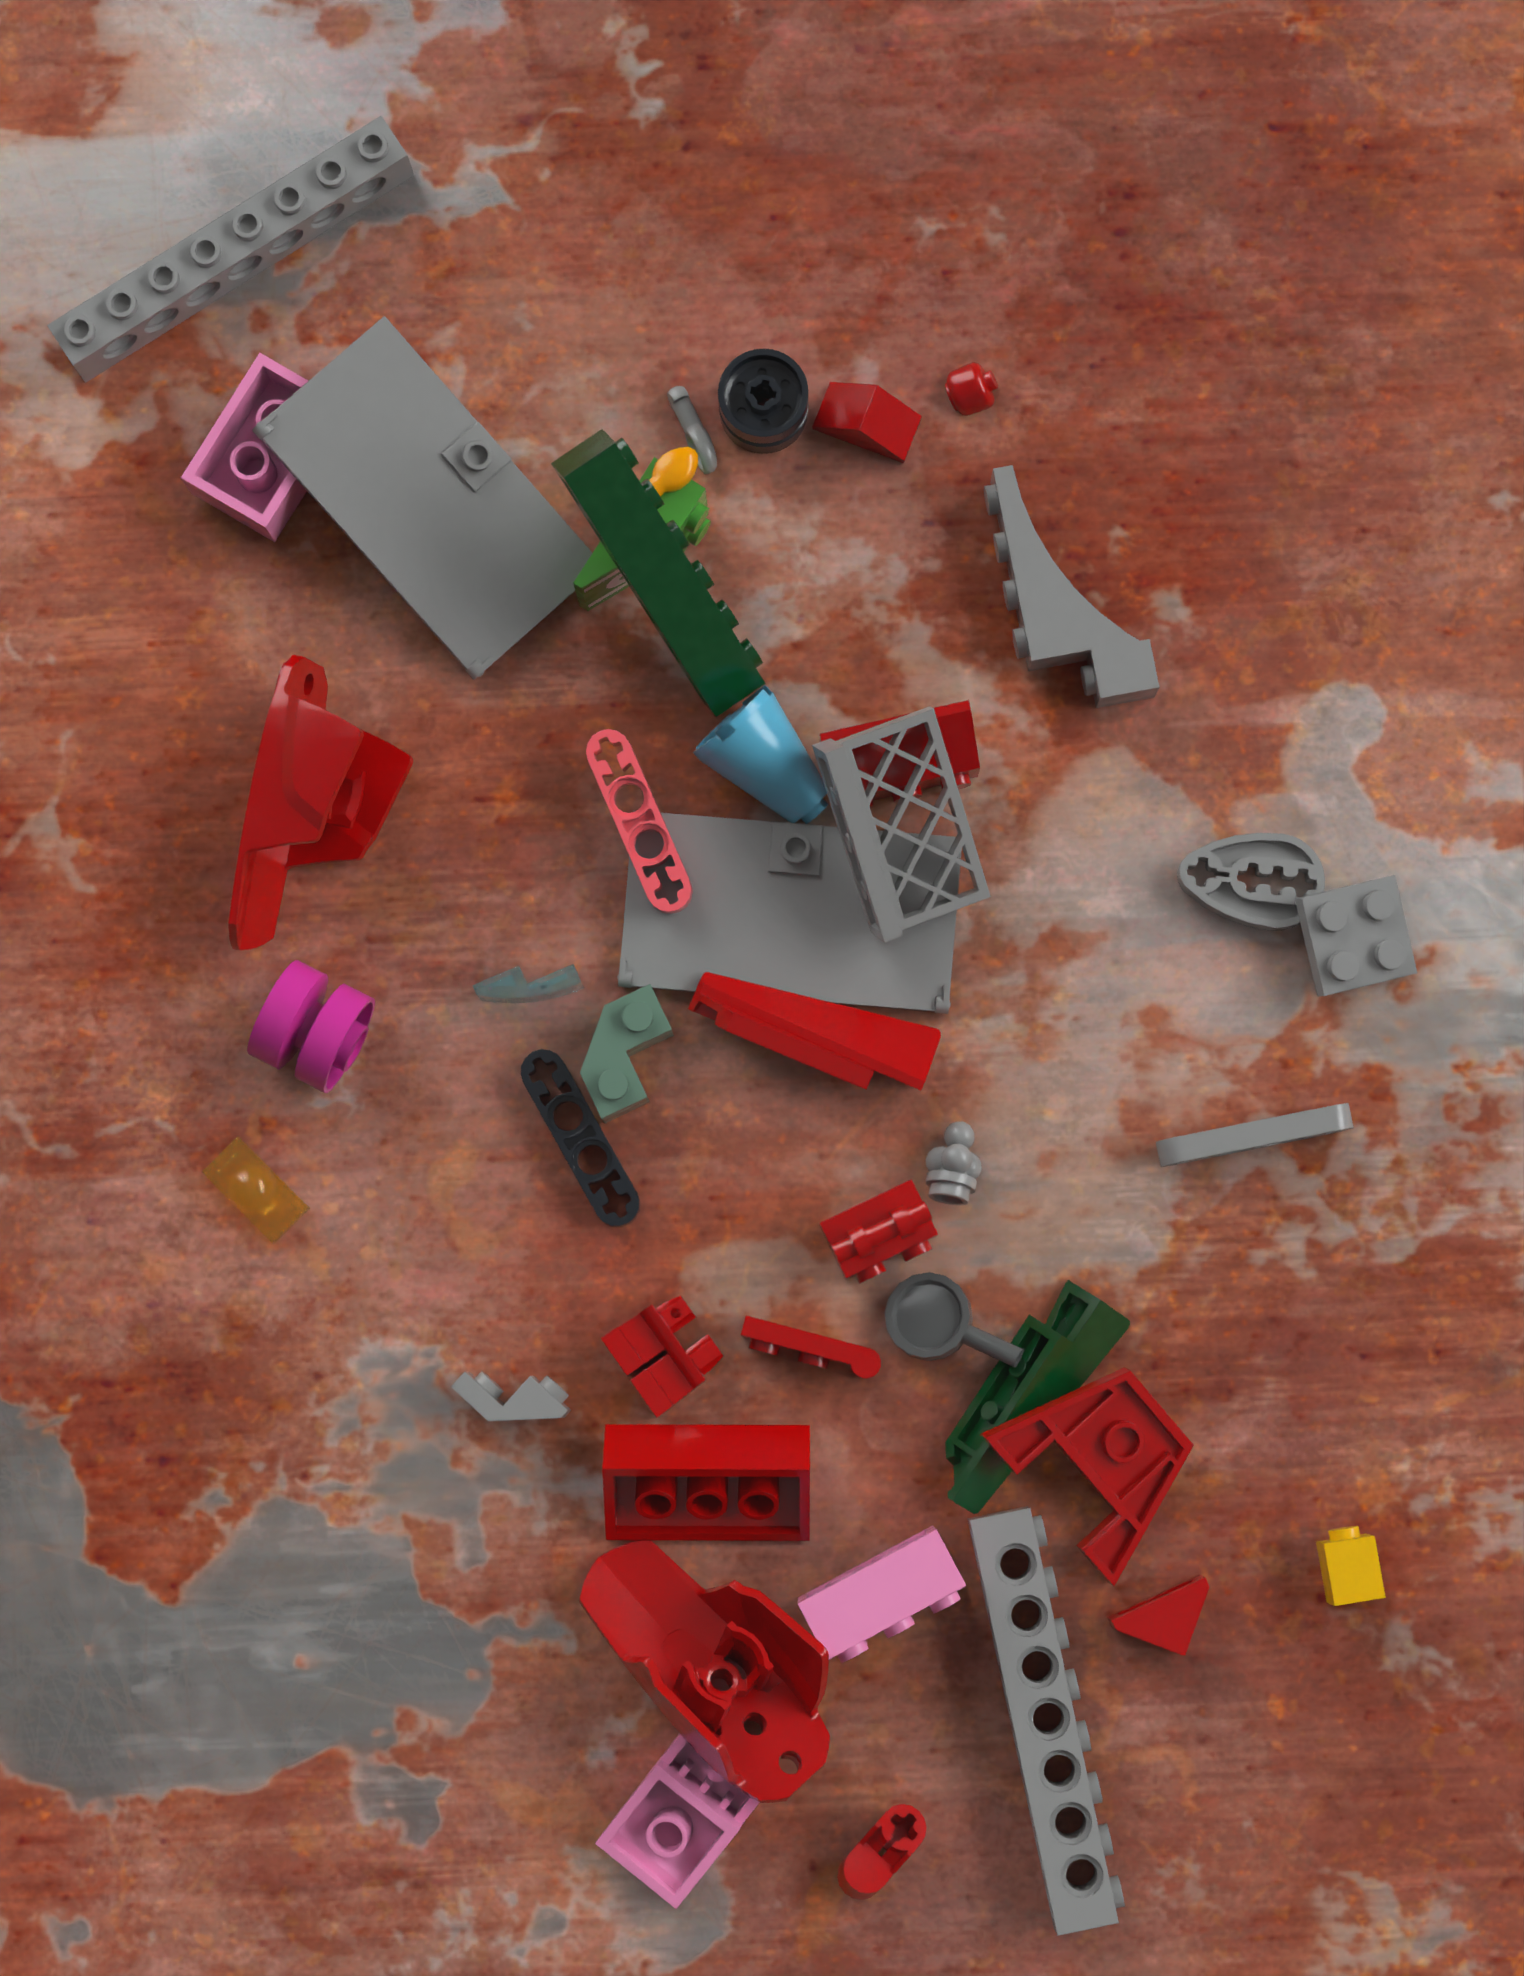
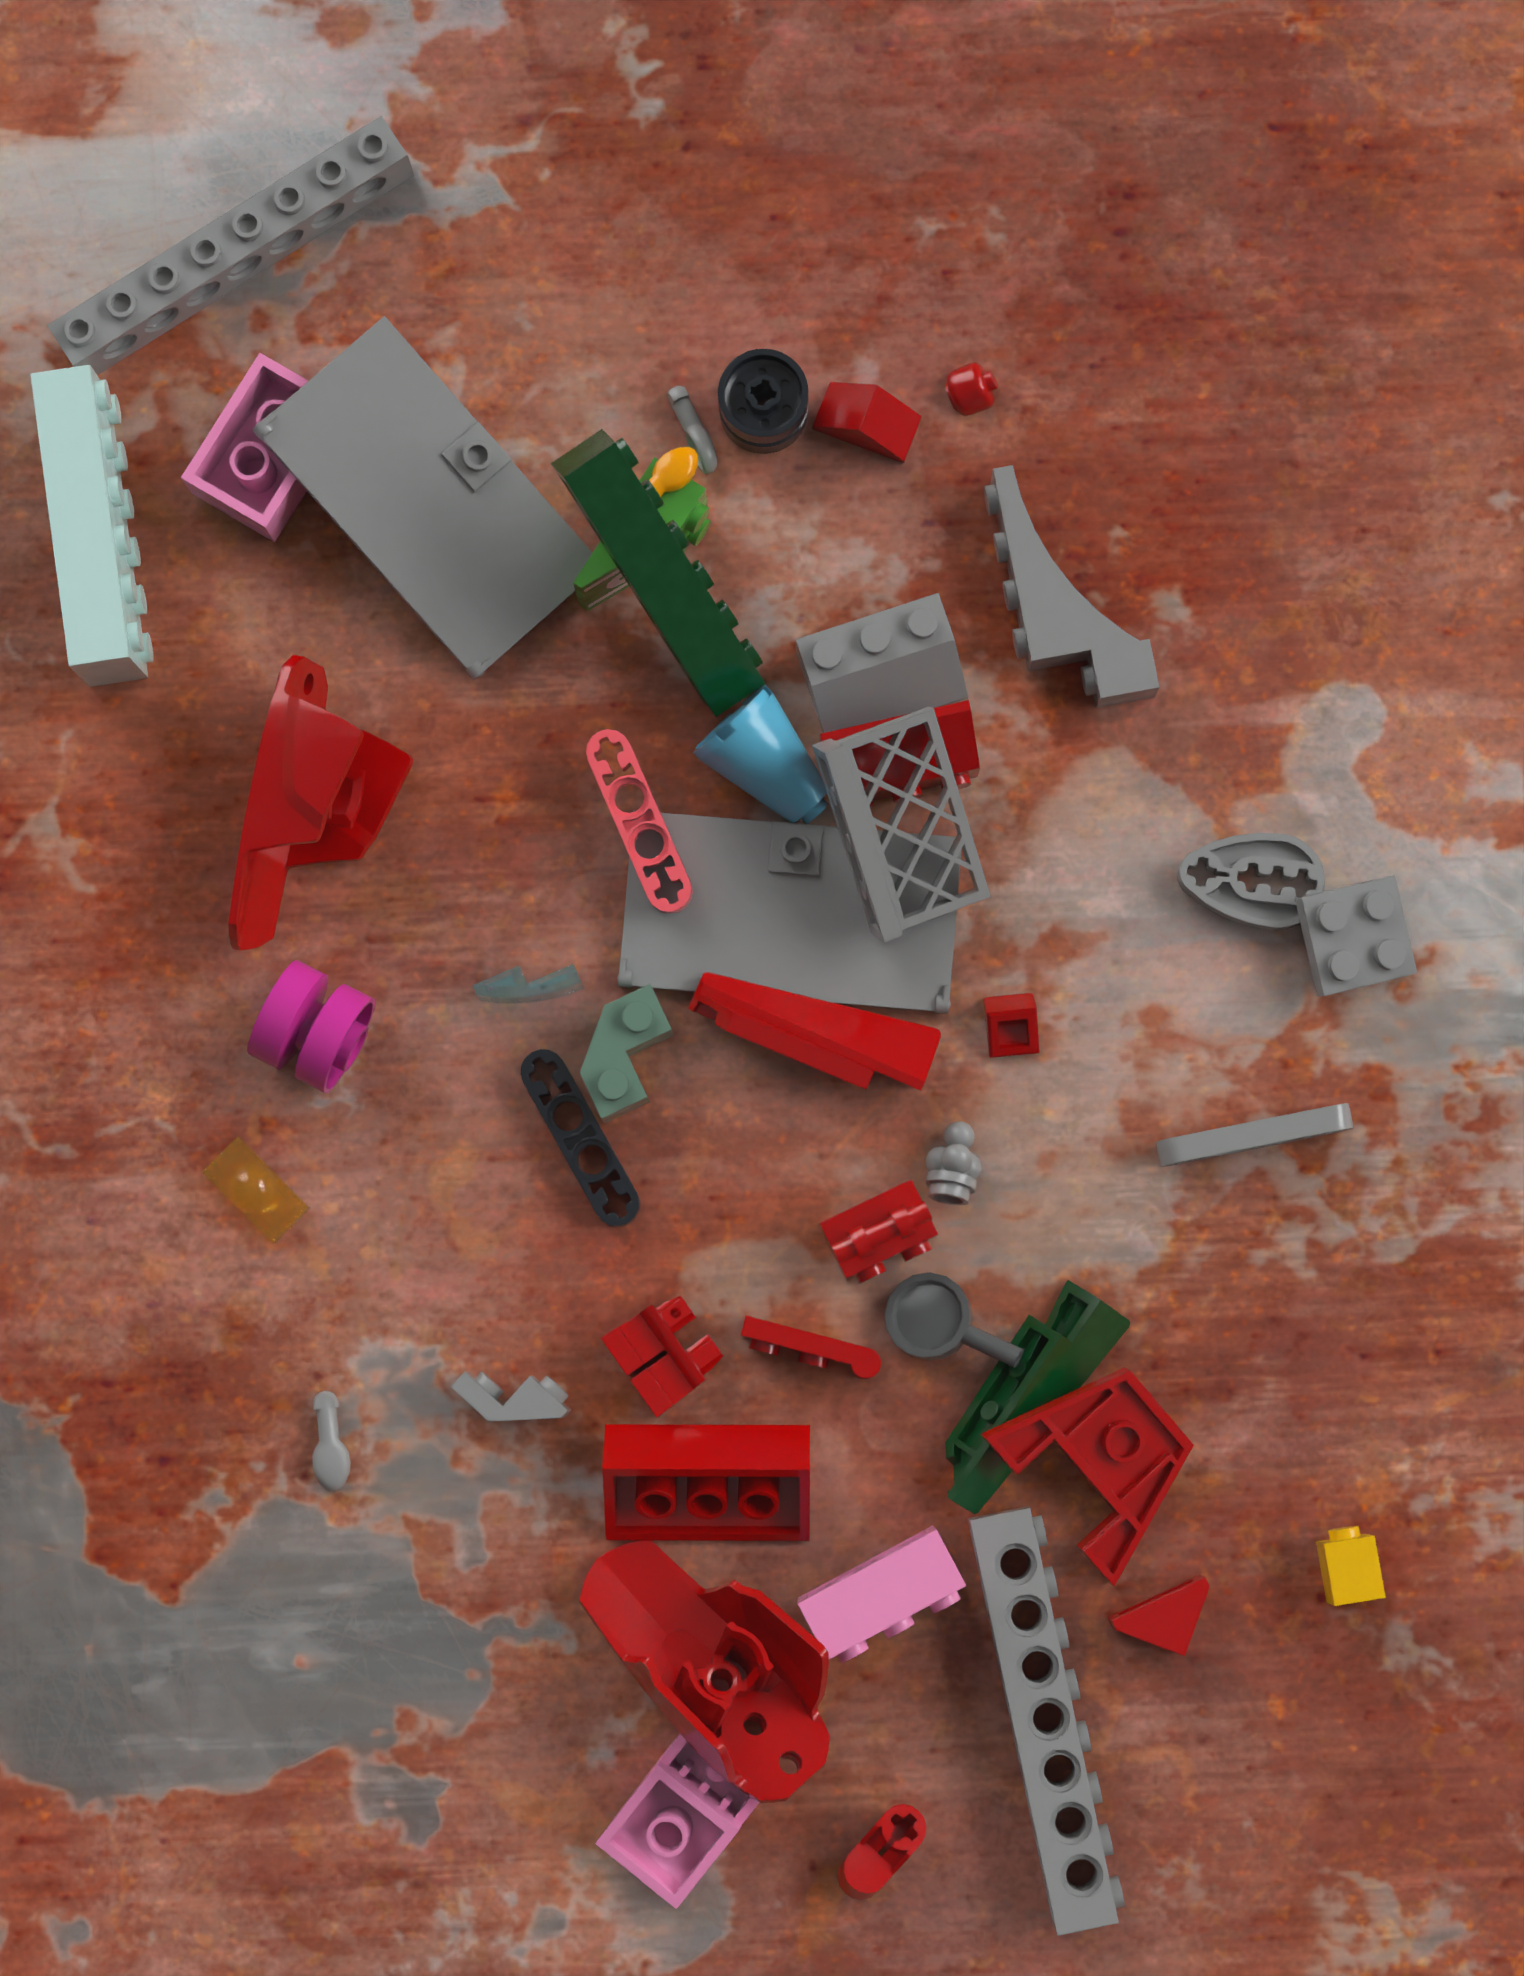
(91, 526): none -> light aqua brick
(330, 1457): none -> light grey piece
(882, 665): none -> light grey slope
(1011, 1025): none -> red slope

